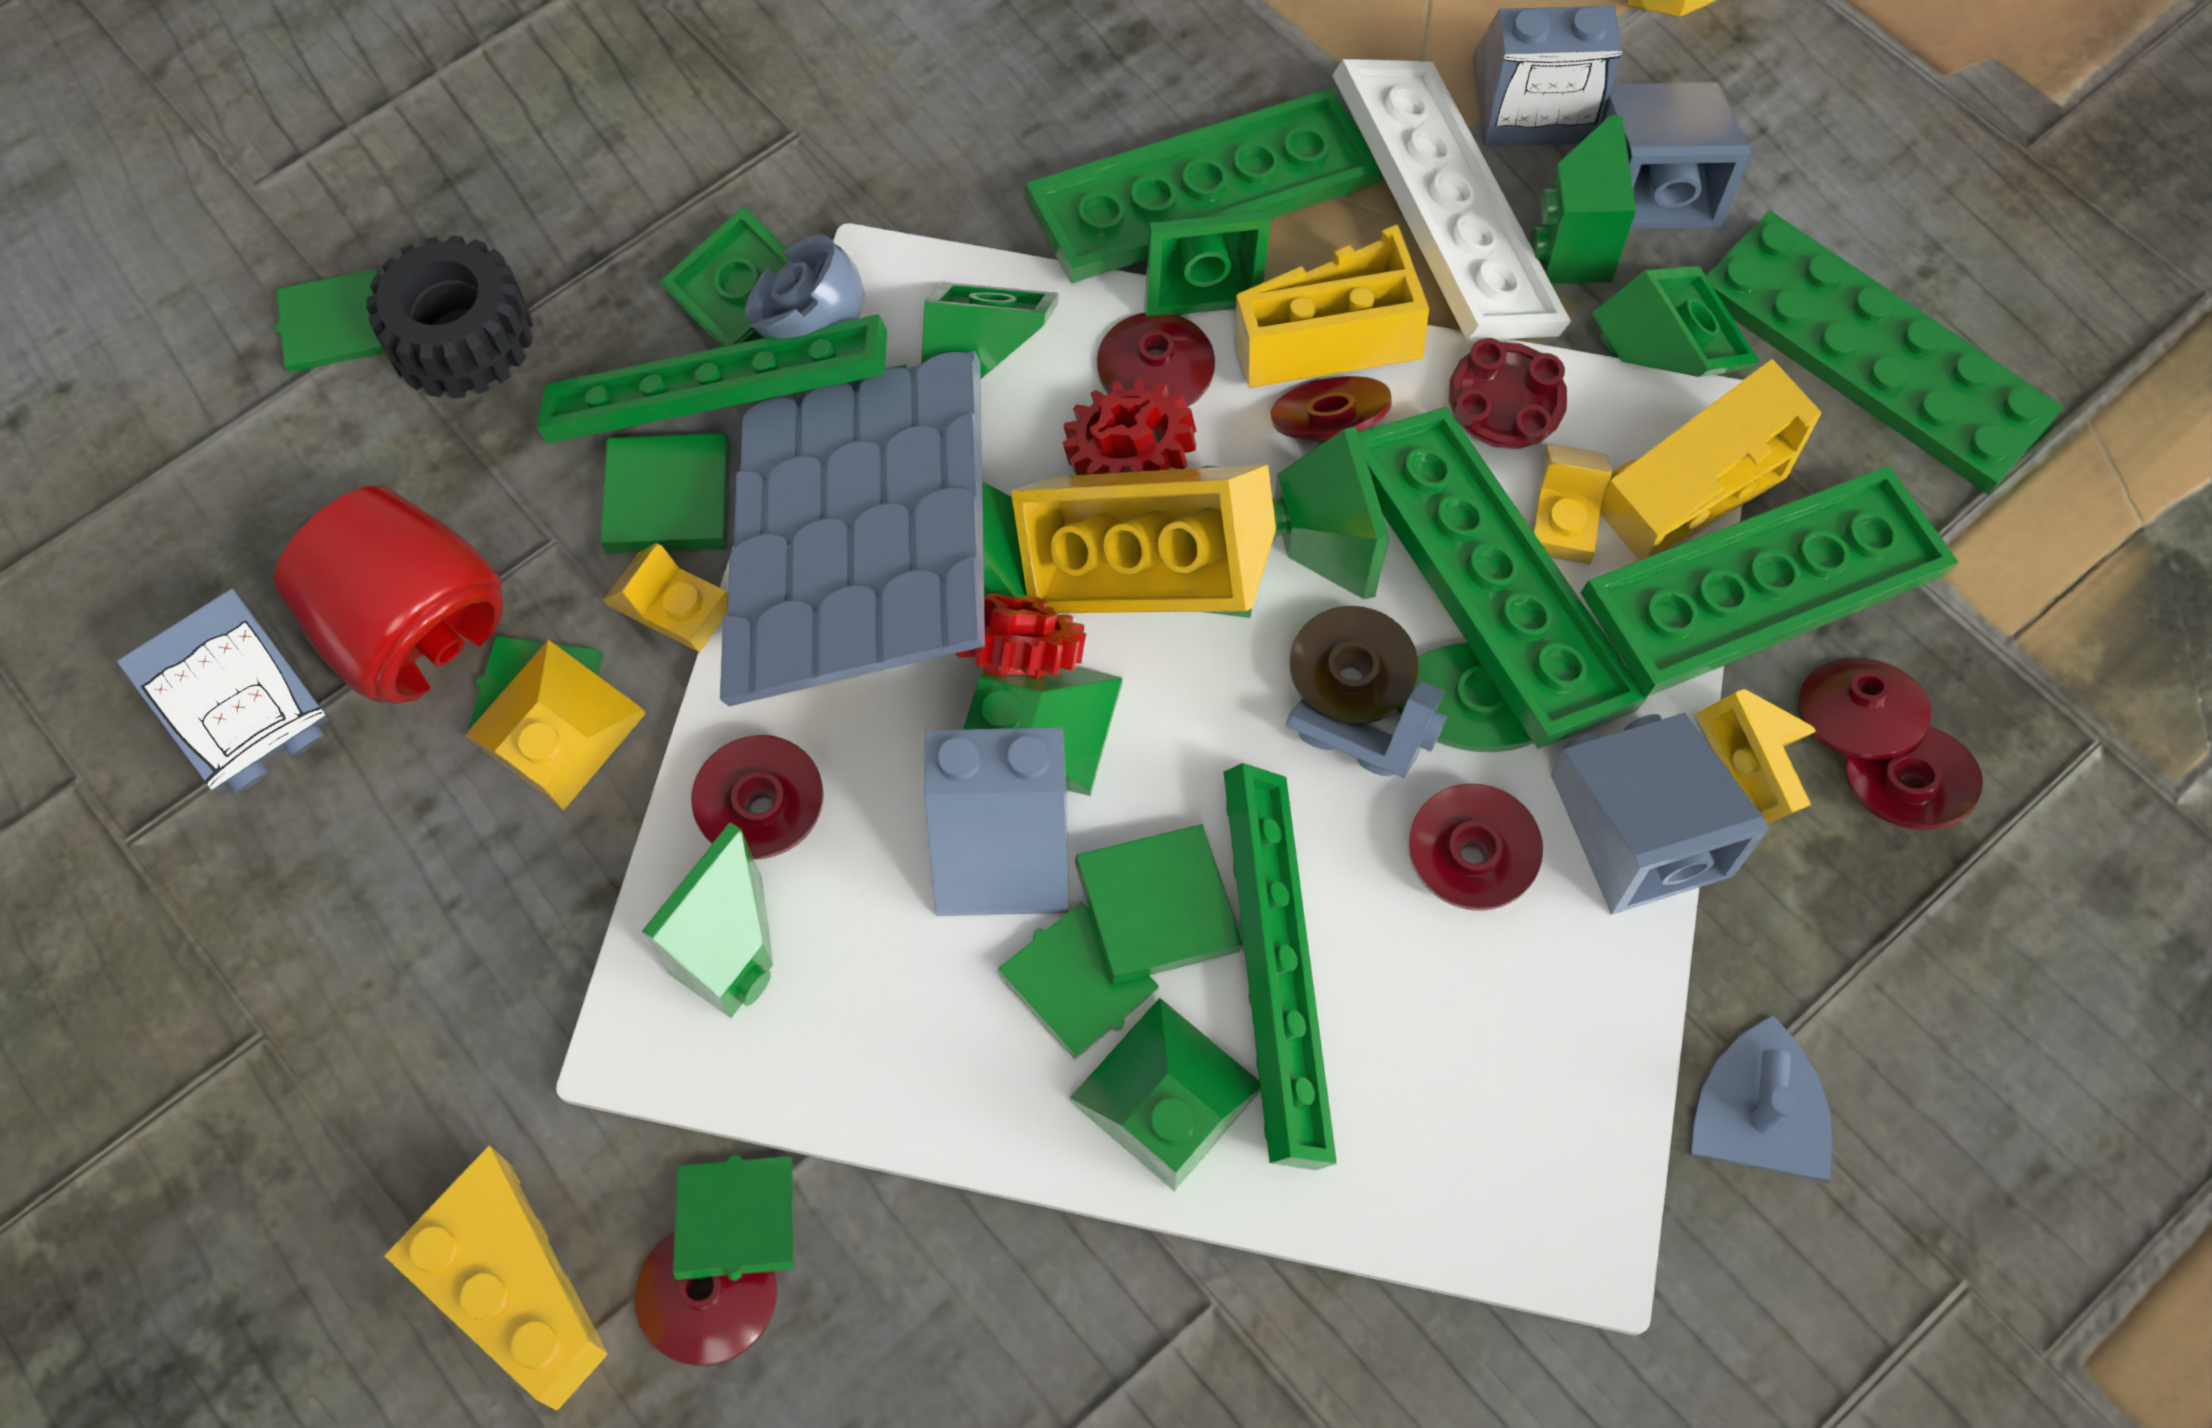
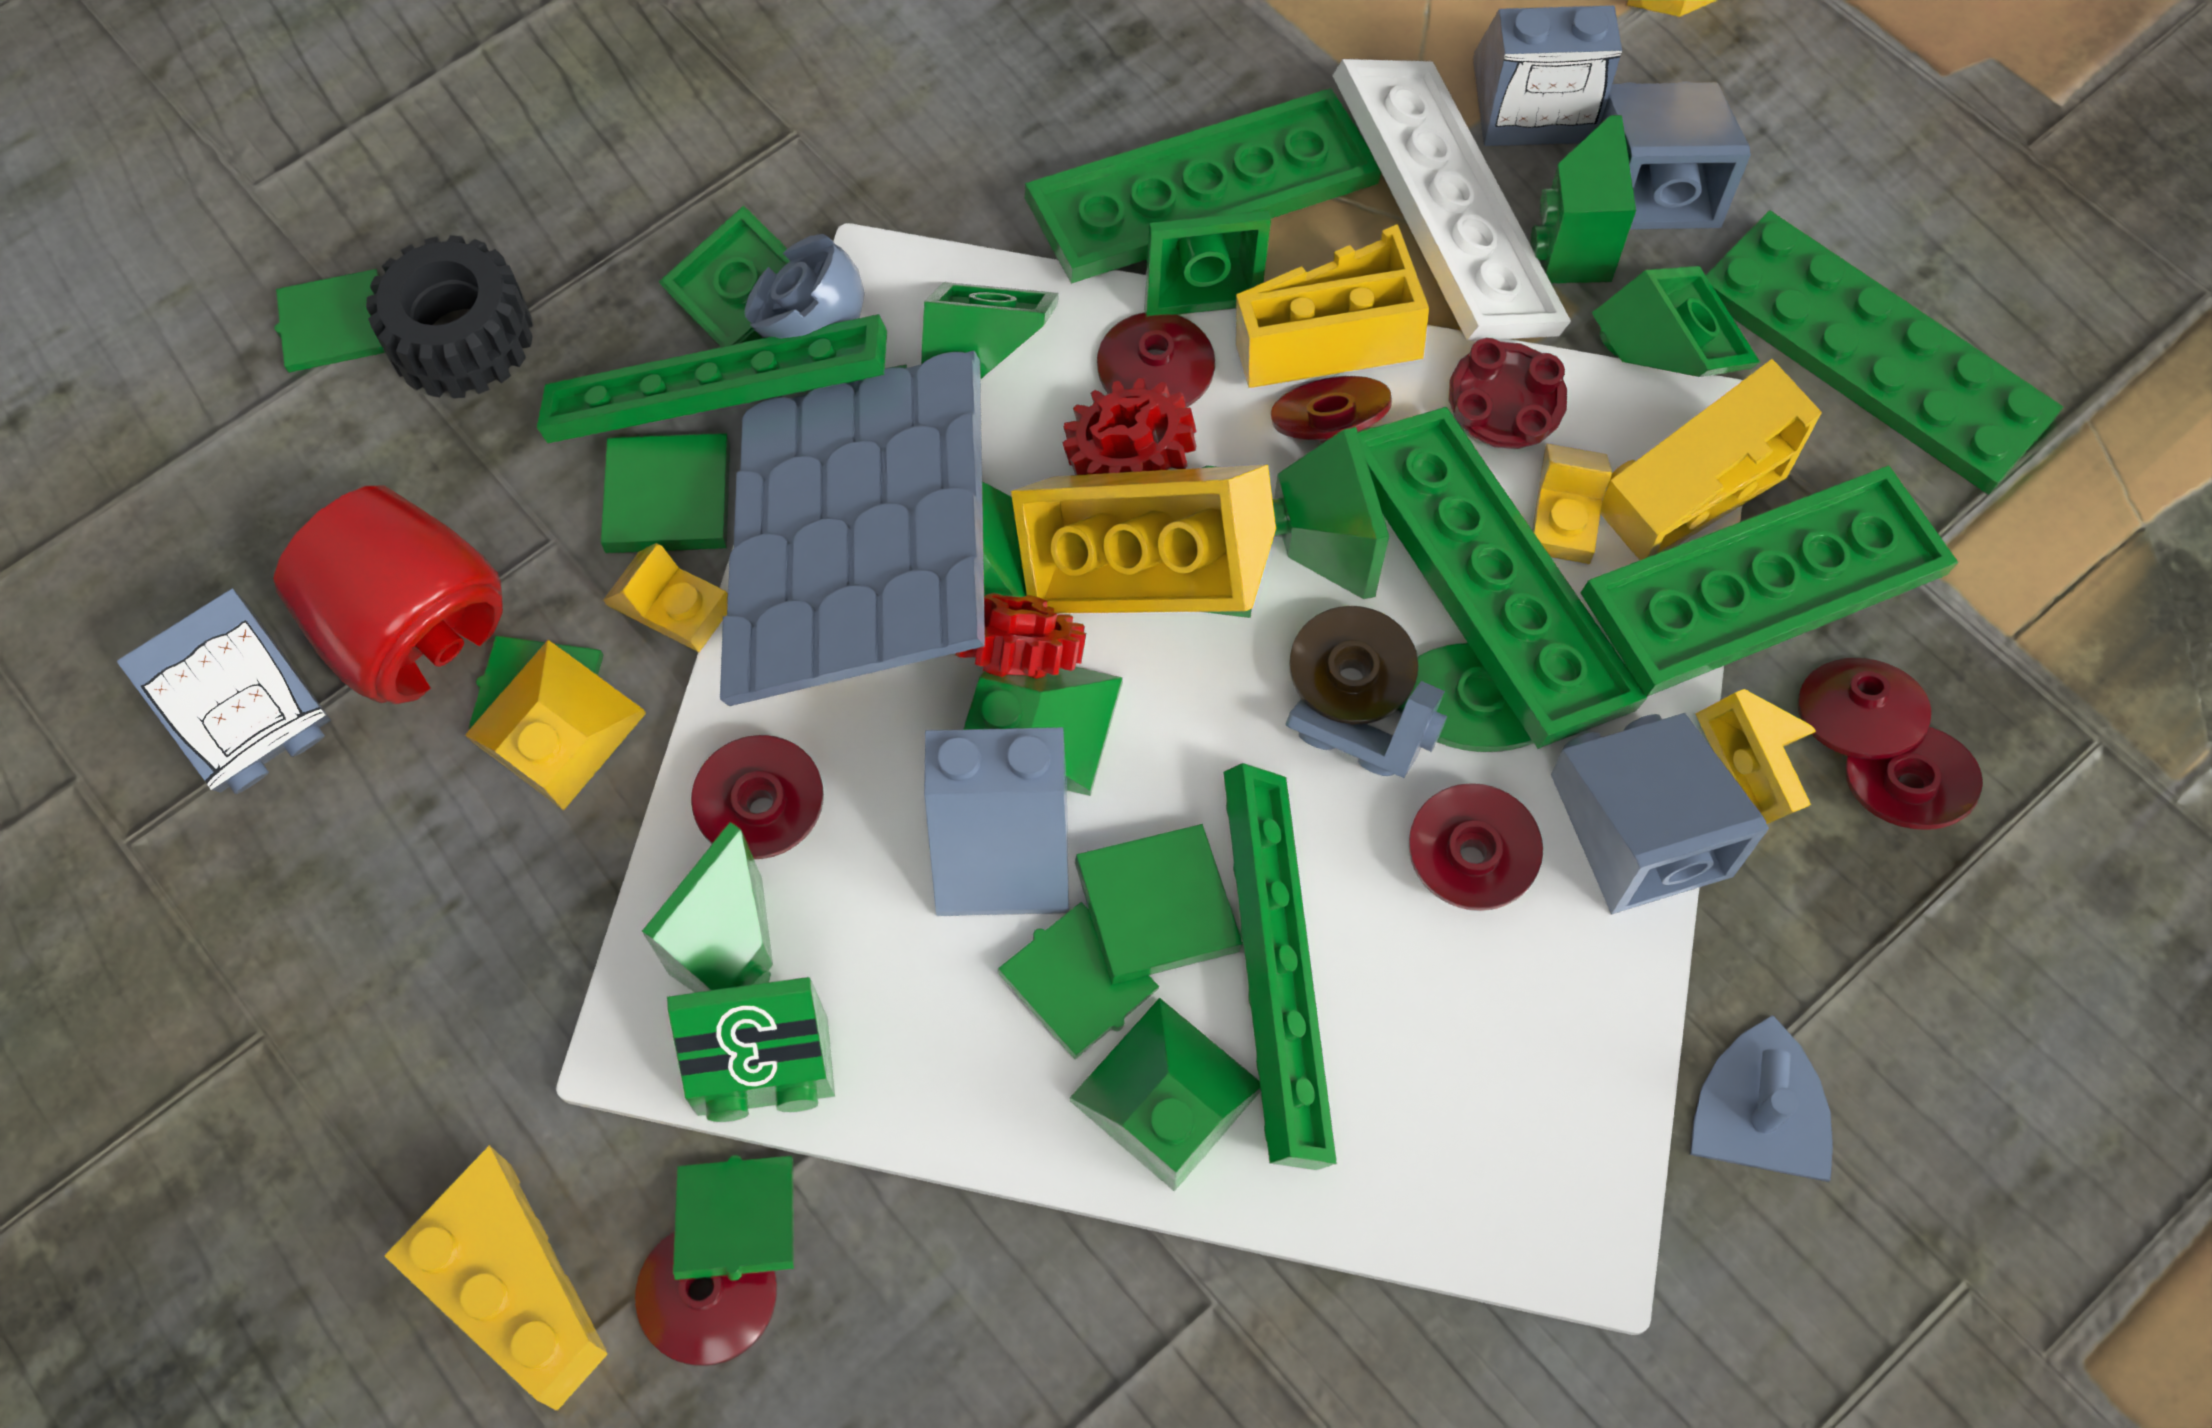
(752, 1048): none -> green slope

